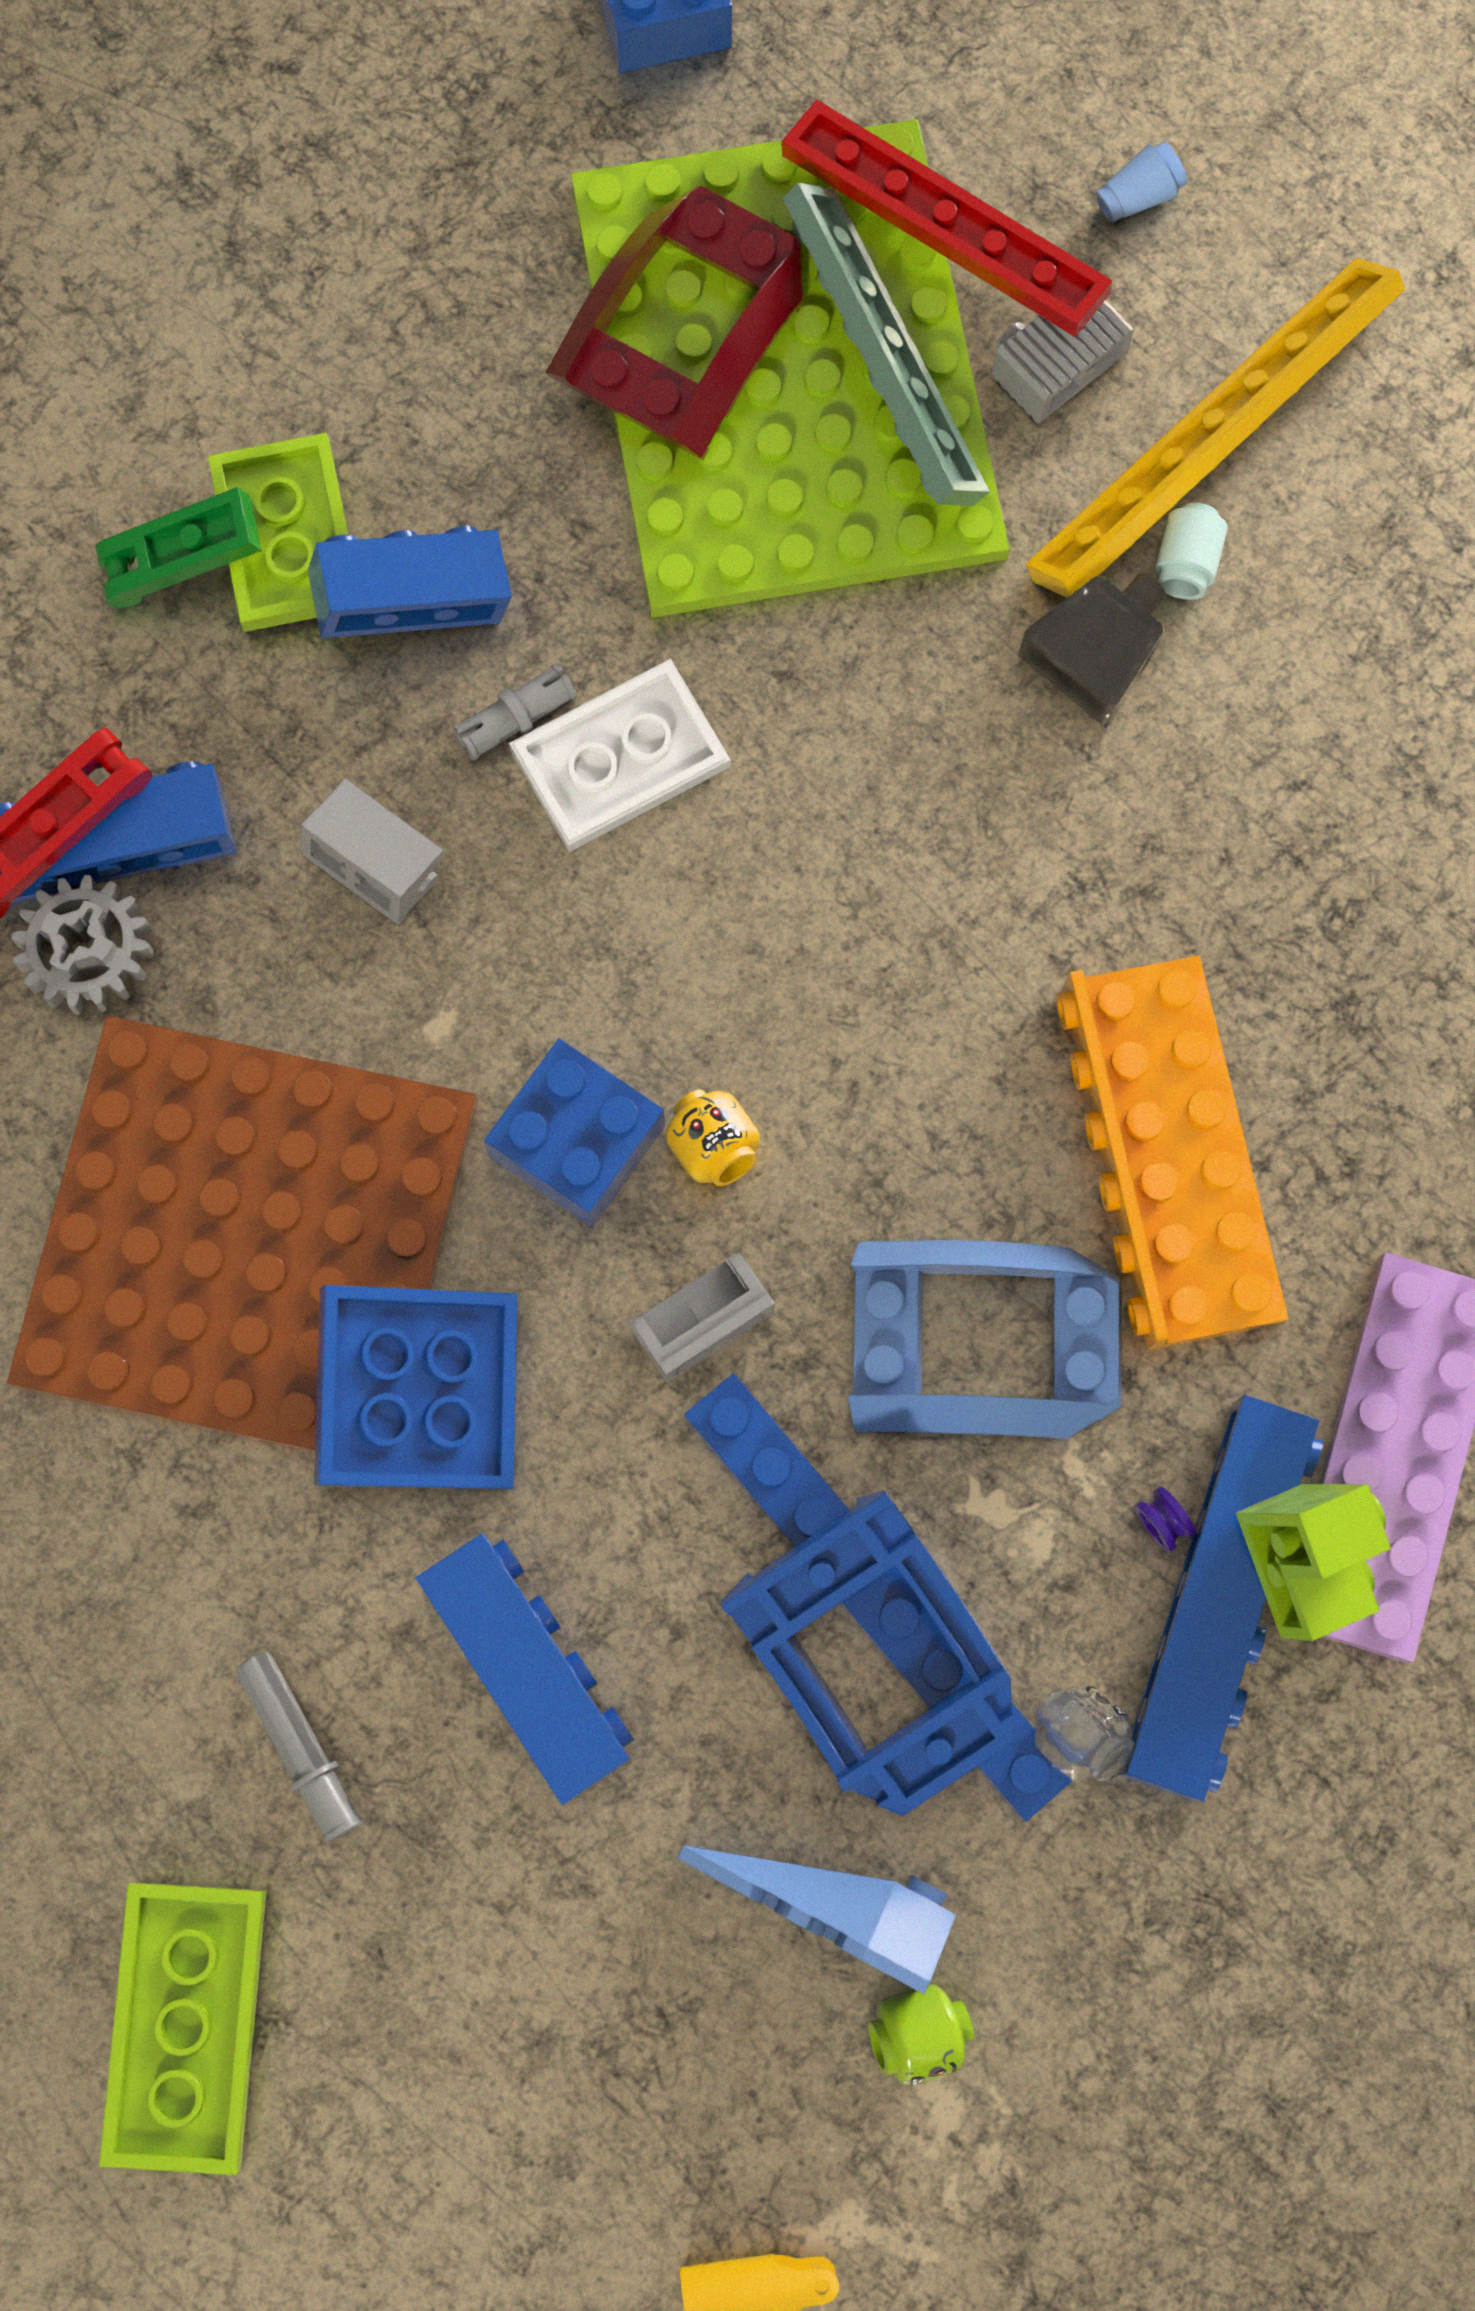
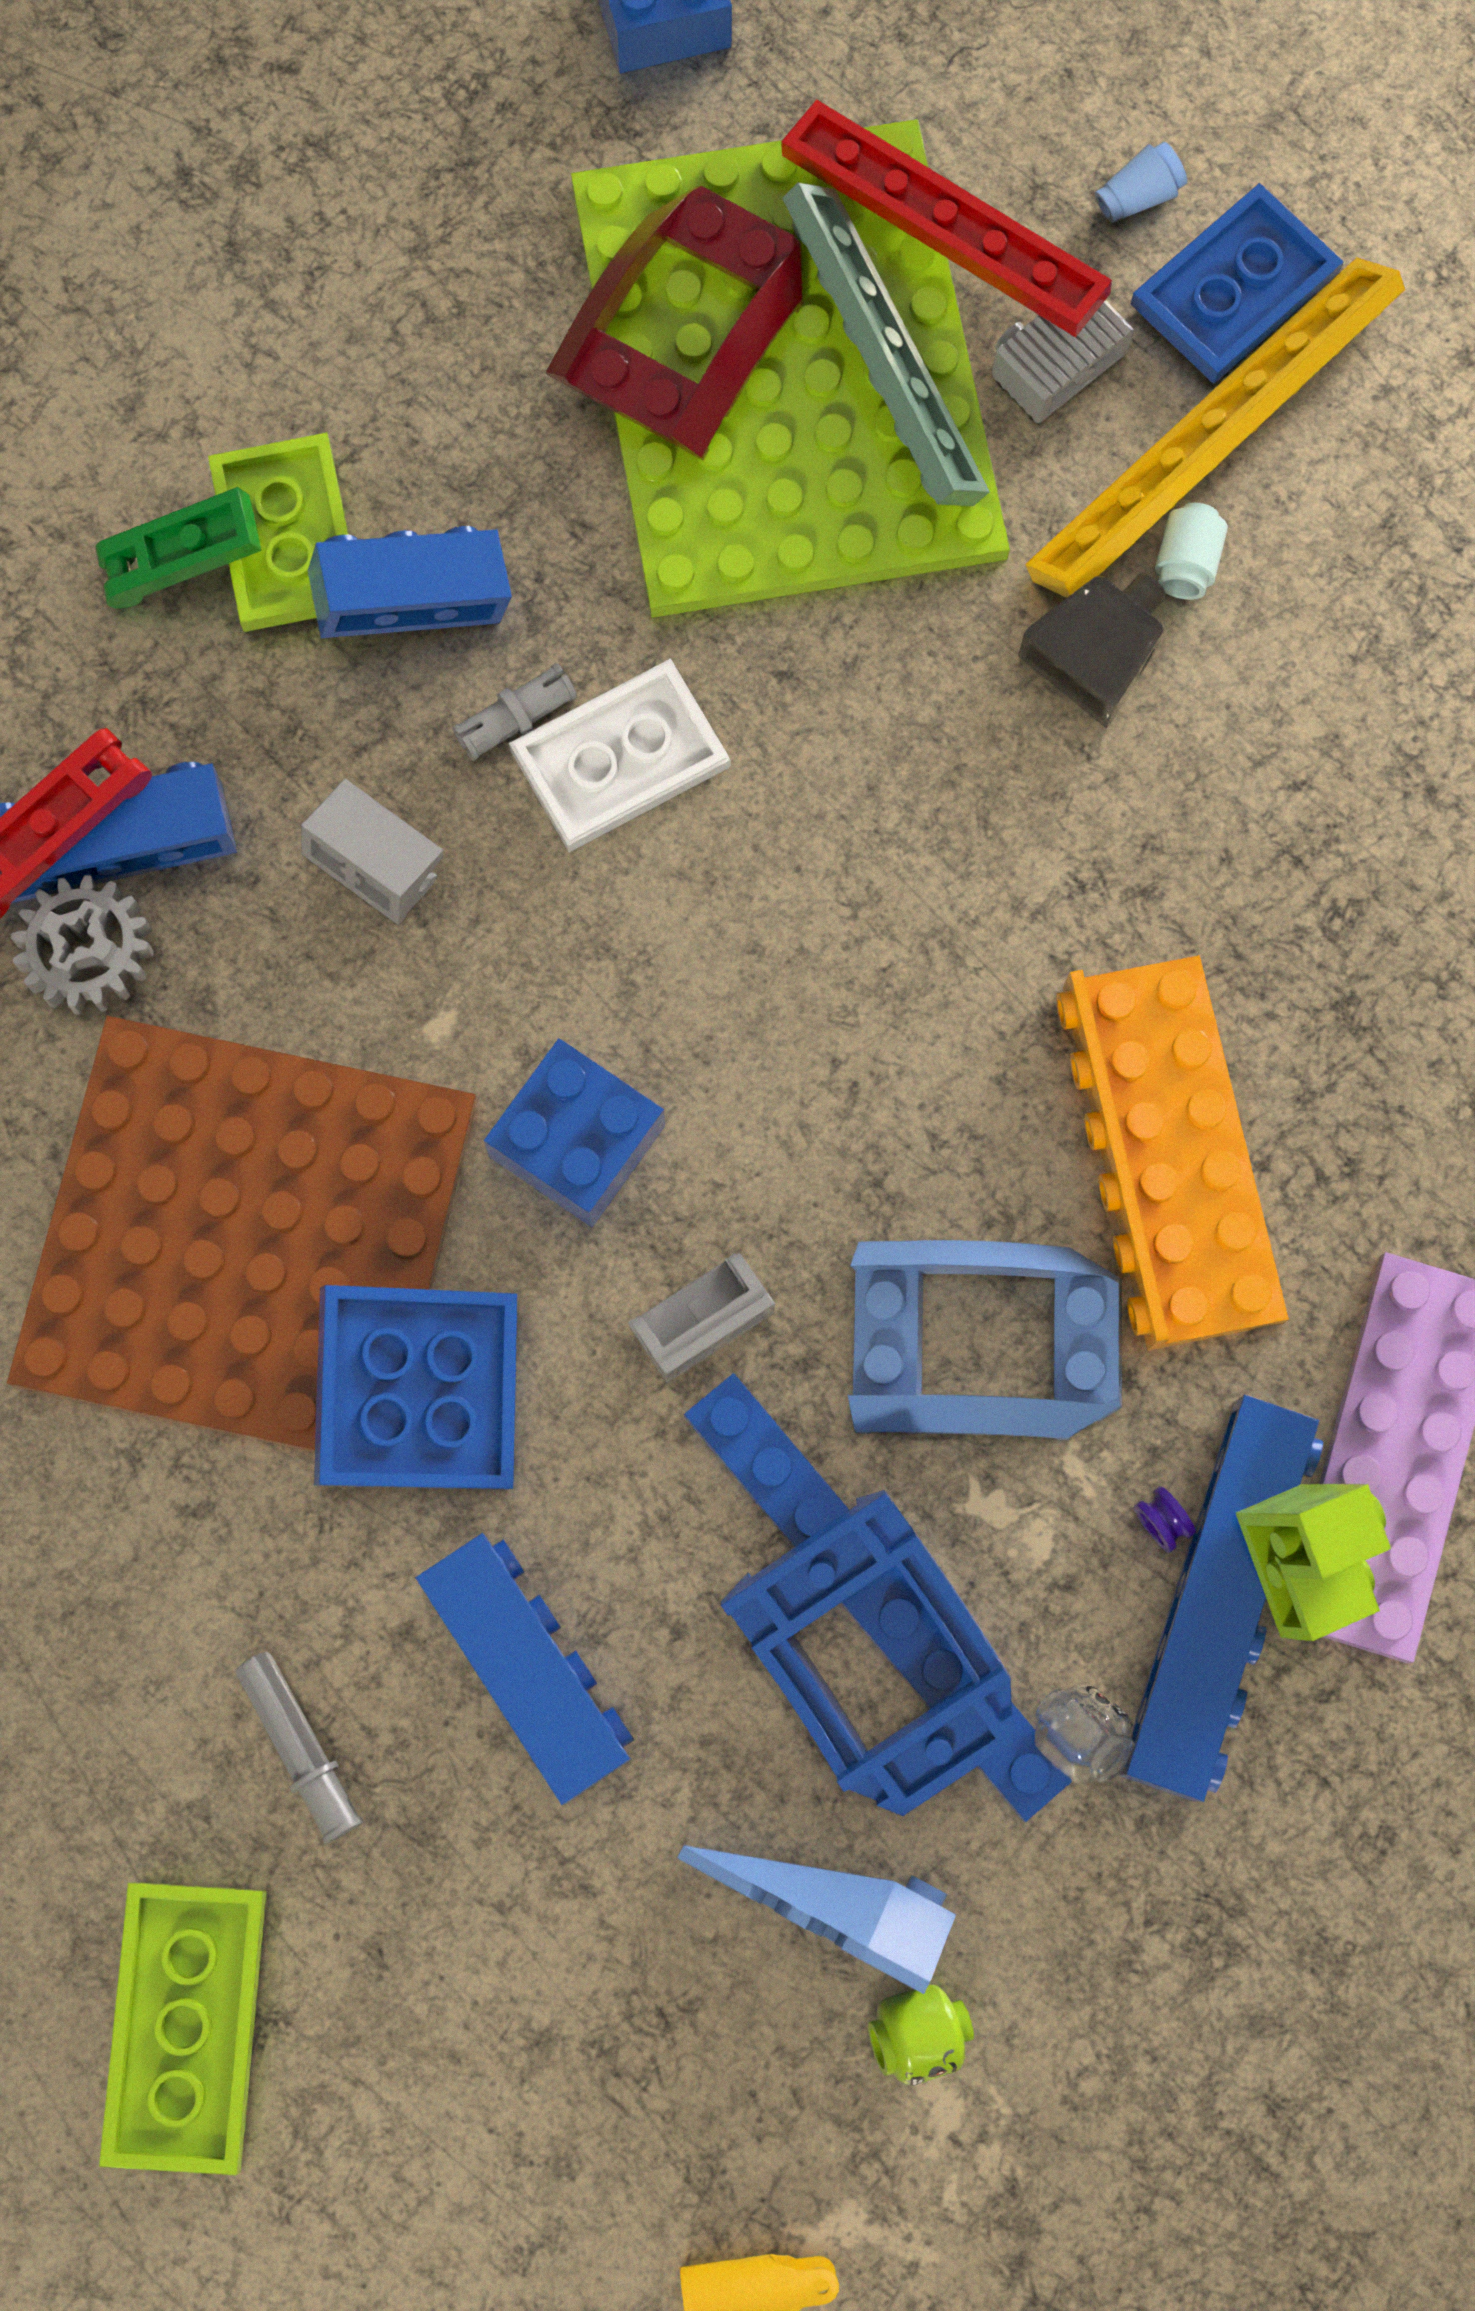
(713, 1137): yellow head -> none
(1236, 283): none -> blue plate

